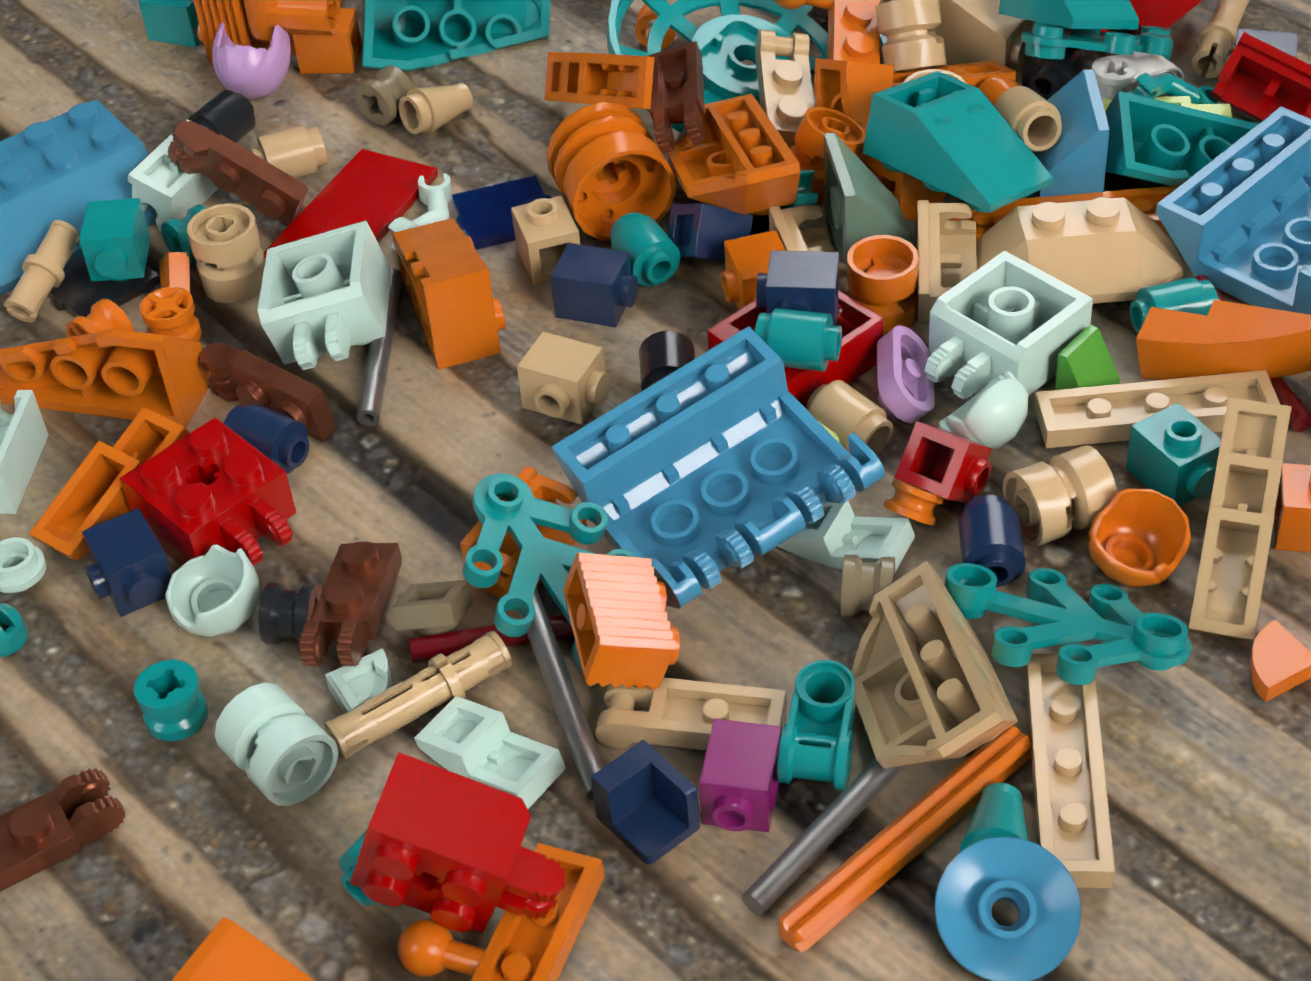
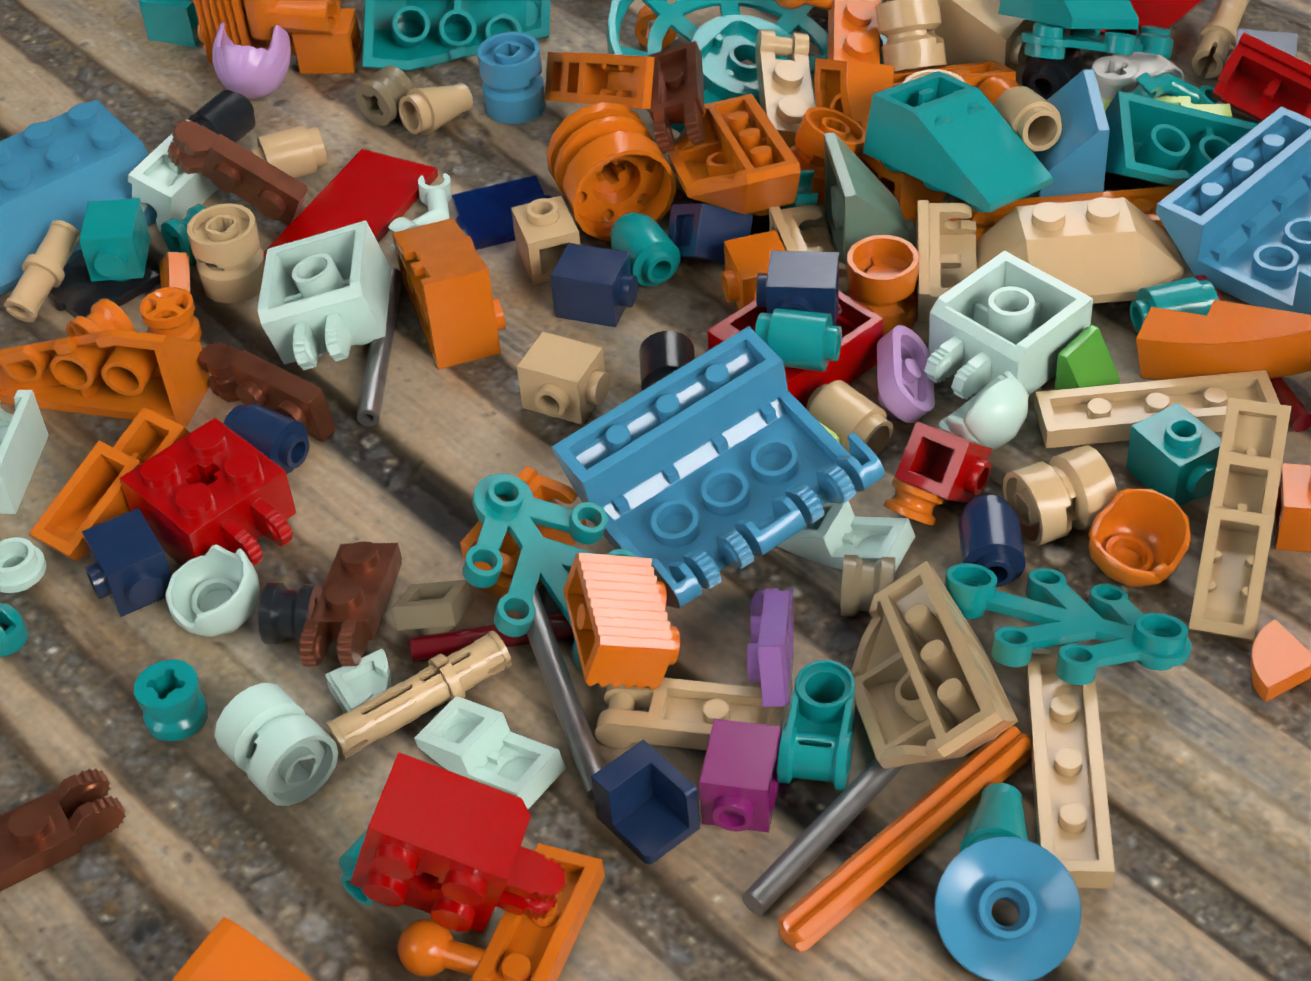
(511, 77): none -> dark azure wheel
(772, 645): none -> medium lavender hinge

